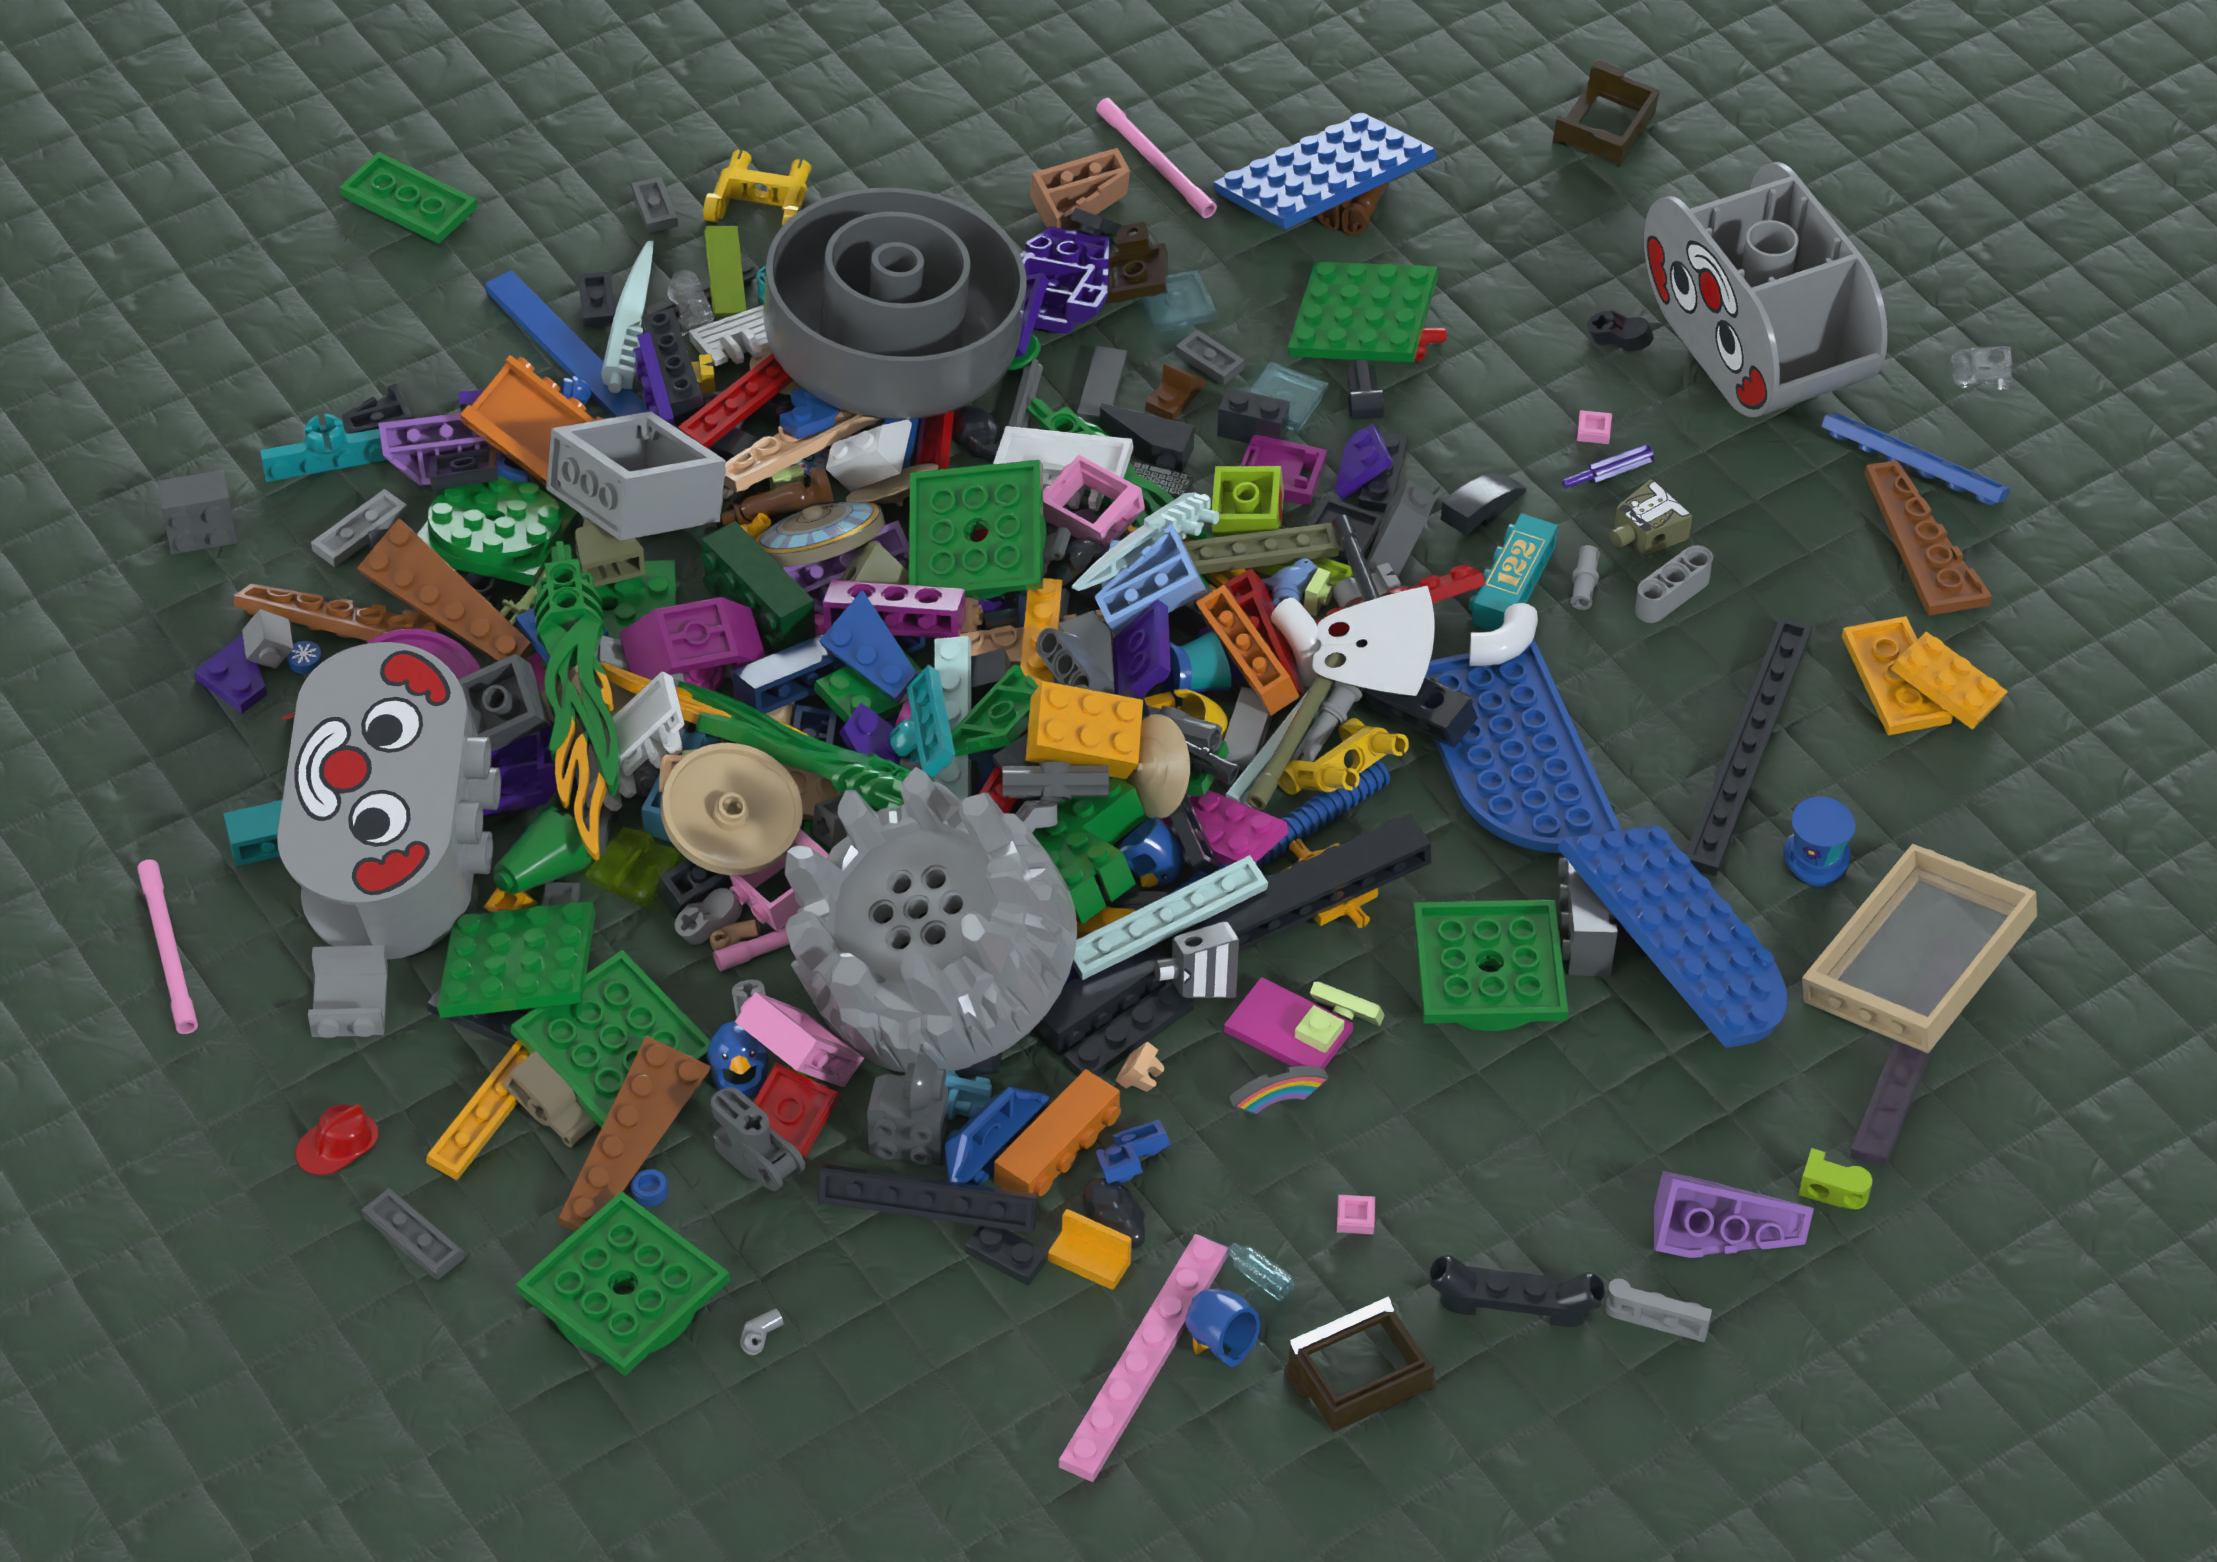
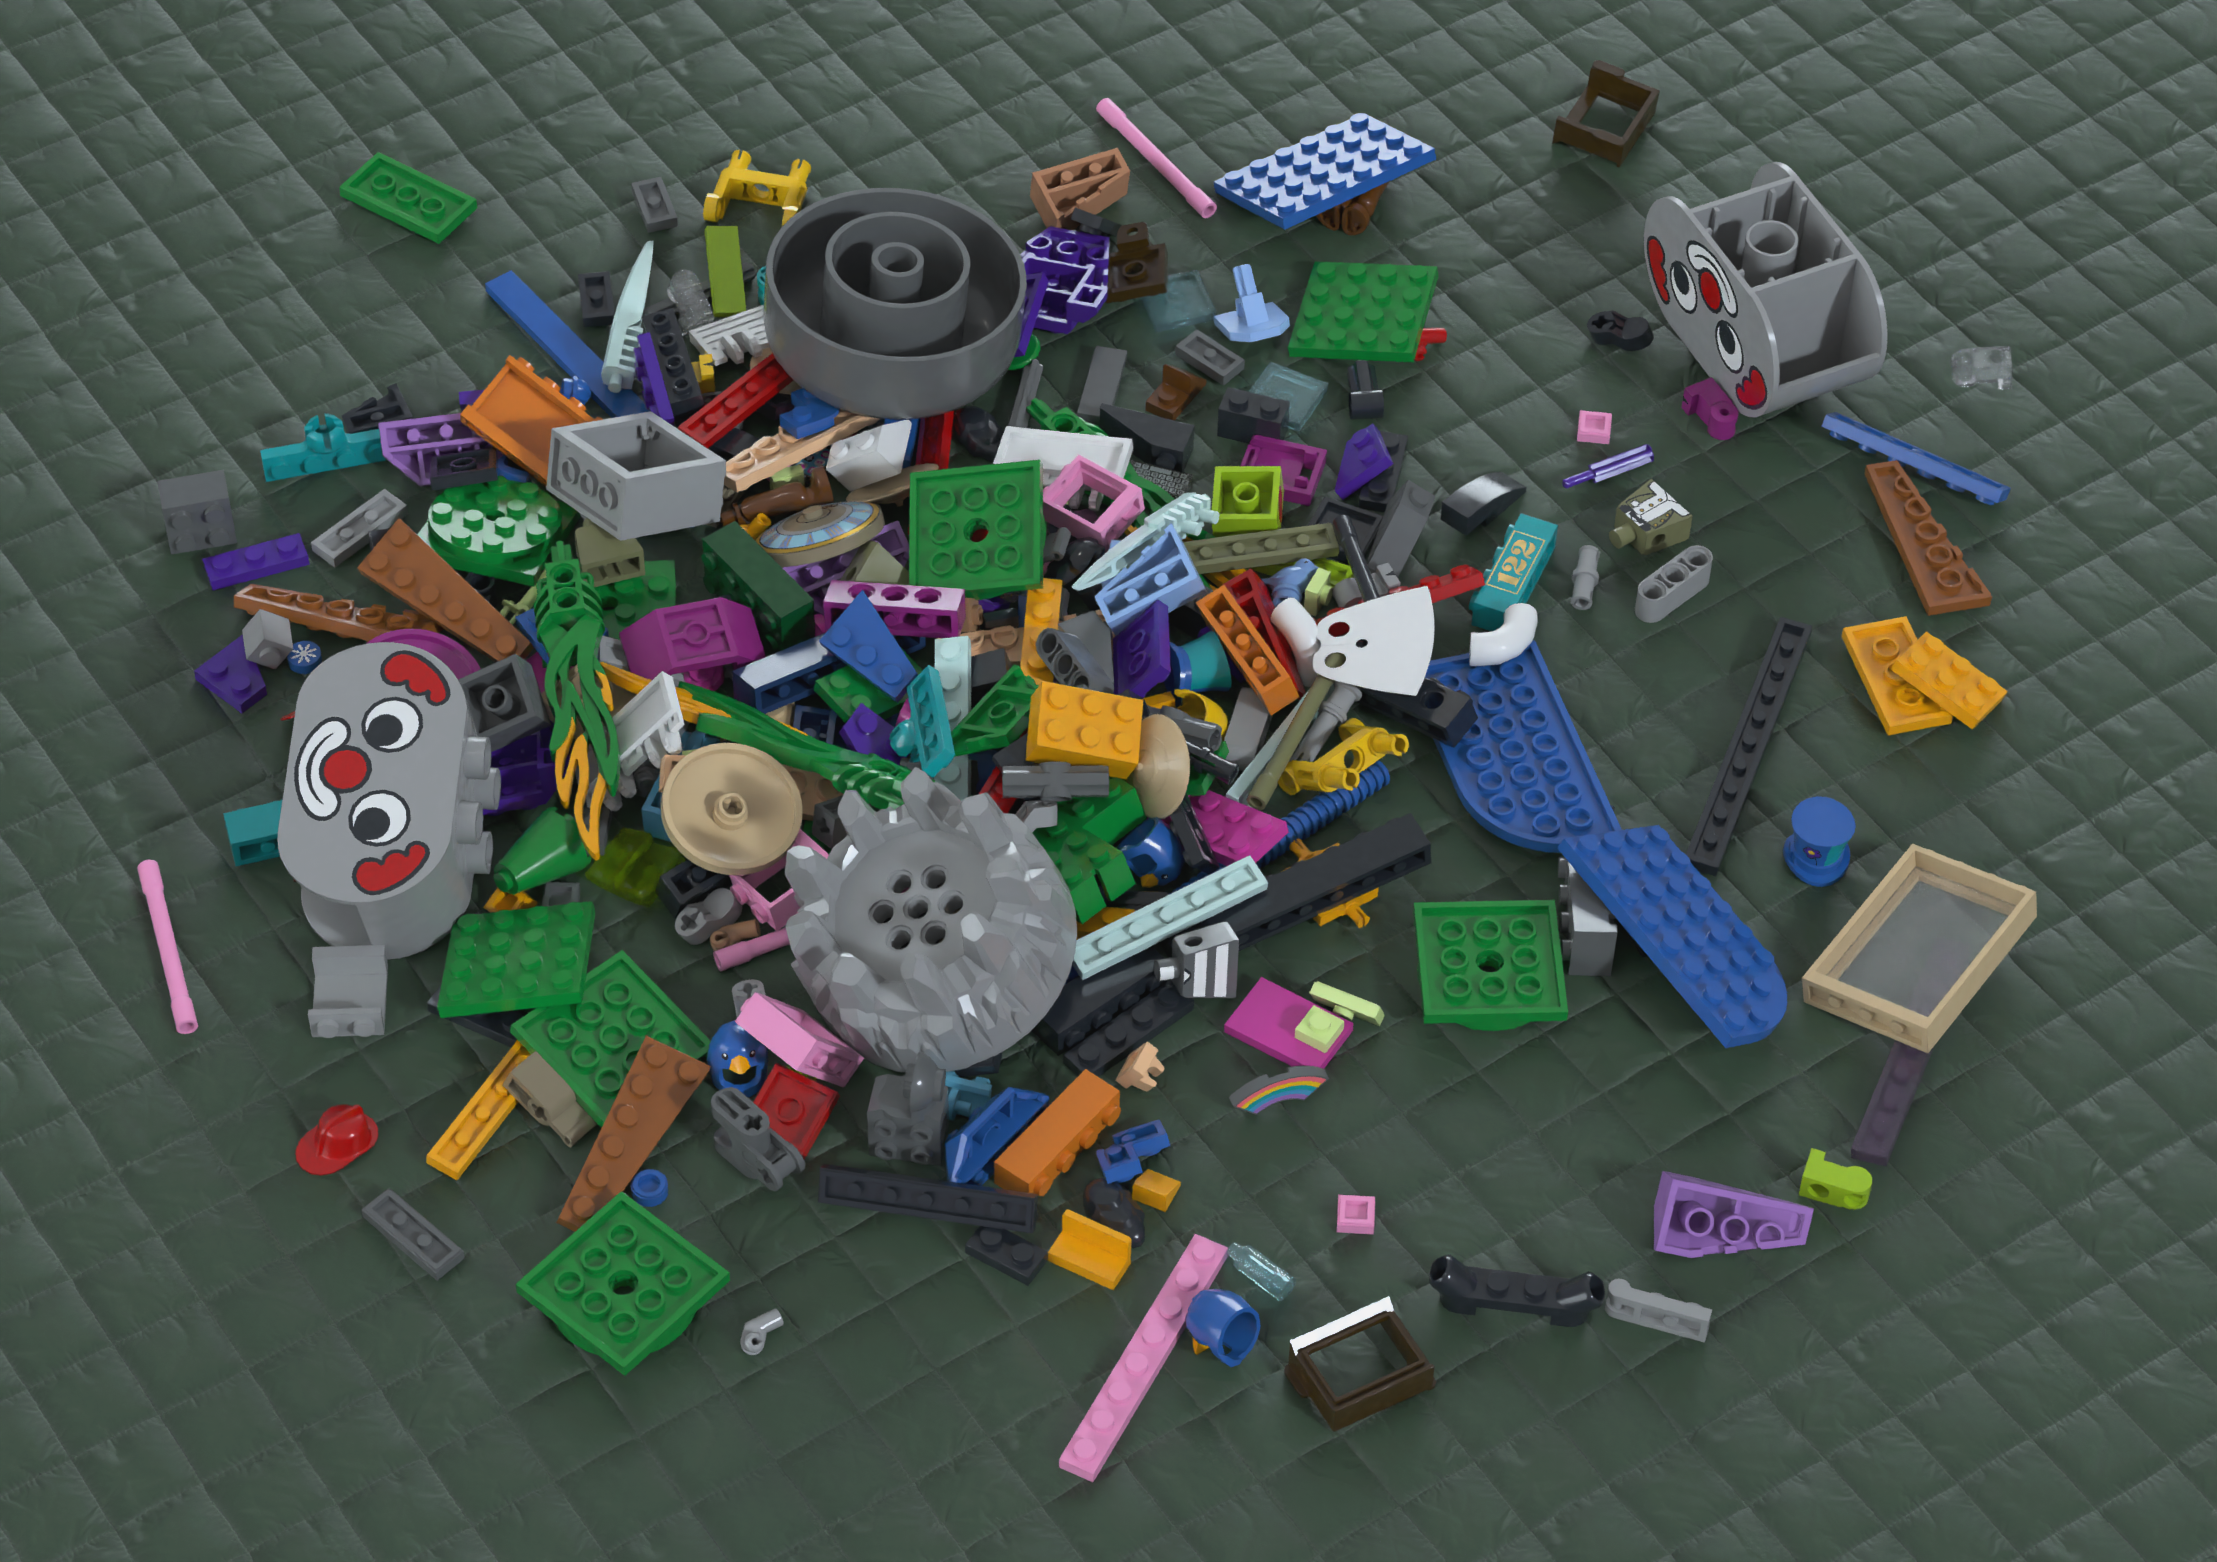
(255, 561): none -> dark purple plate
(1155, 1189): none -> light orange slope
(1252, 317): none -> light blue piece
(1712, 407): none -> magenta leg

